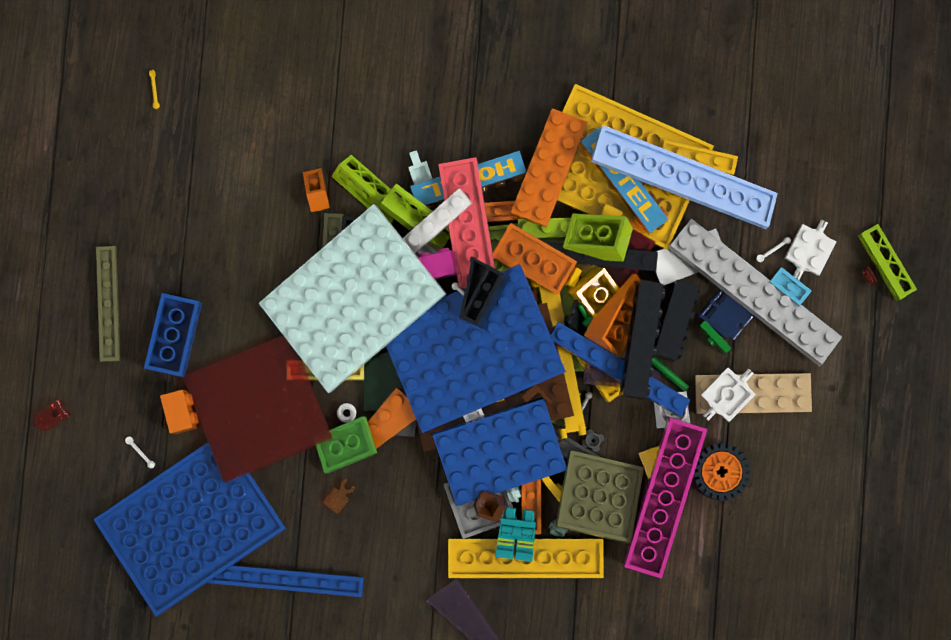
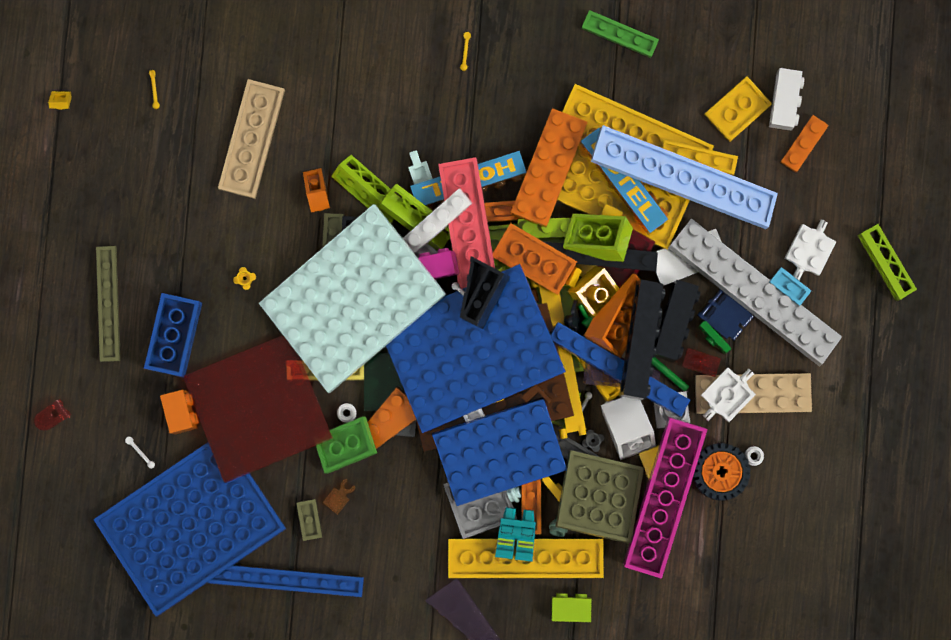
(59, 100): none -> yellow plate
(244, 273): none -> yellow plate
(251, 139): none -> tan plate
(309, 520): none -> olive plate
(467, 36): none -> yellow hinge
(489, 506): reddish brown panel -> none
(571, 608): none -> lime piece
(620, 34): none -> bright green plate
(628, 426): none -> white slope
(701, 362): none -> clear red hips
(738, 109): none -> yellow tile
(760, 258): white hinge -> none
(760, 455): none -> white plate
(786, 99): none -> white brick
(804, 143): none -> orange plate
(869, 276): clear red tile -> none

